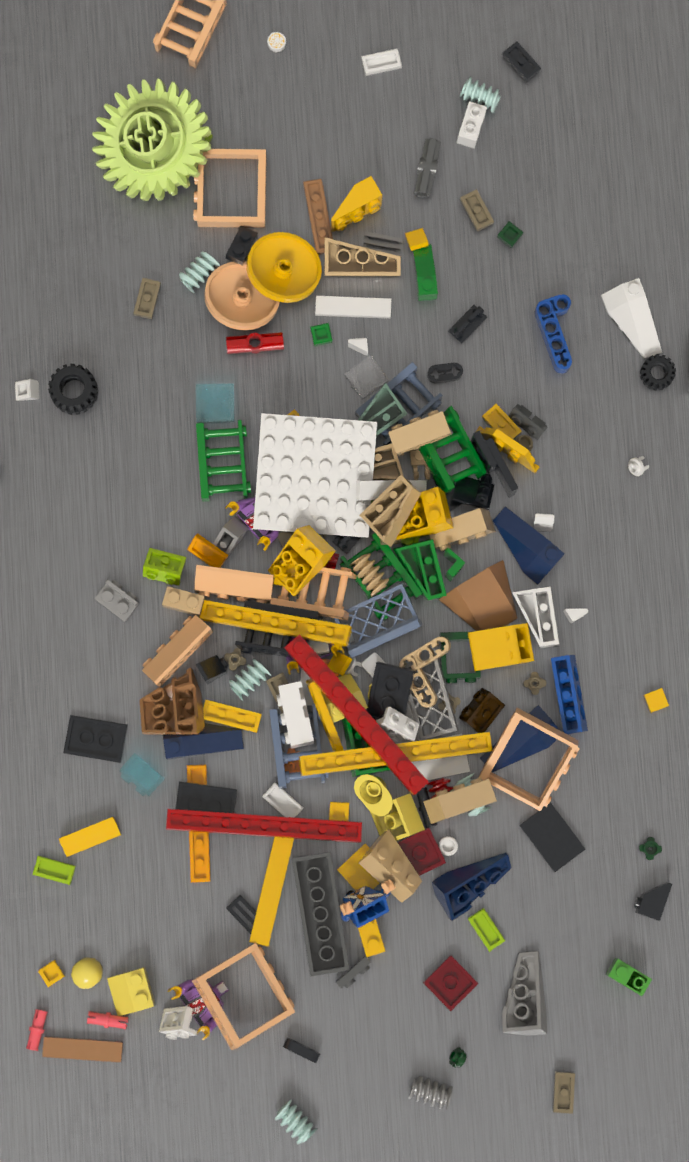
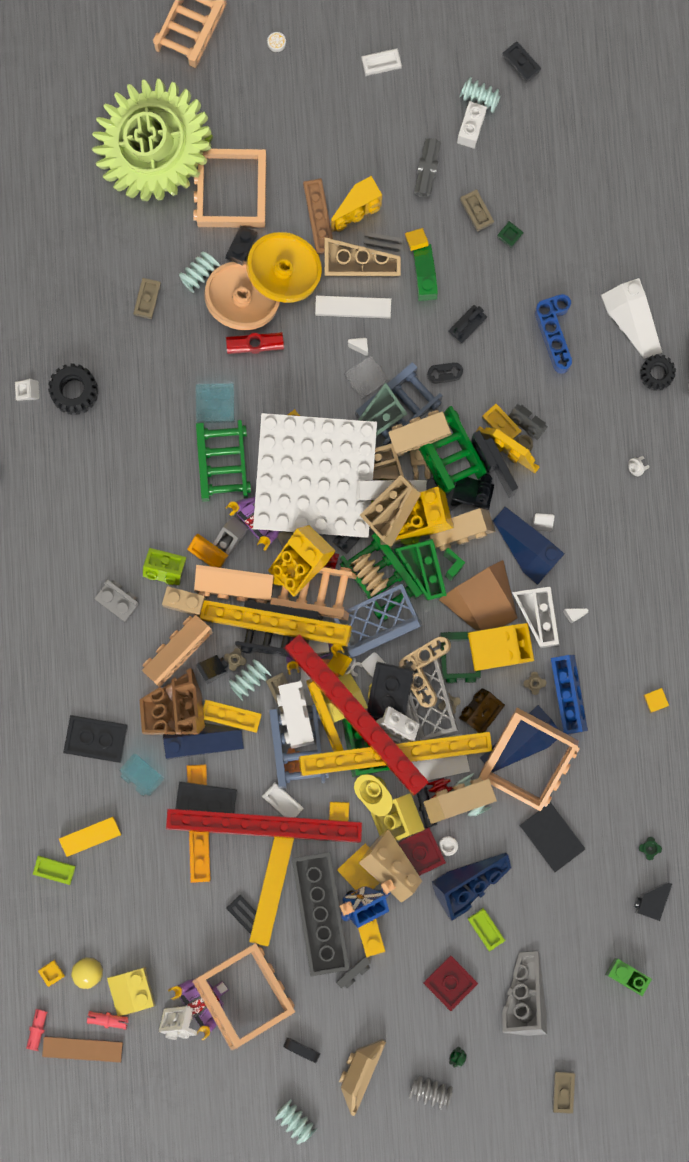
(321, 334): green tile -> none
(359, 1073): none -> tan wedge

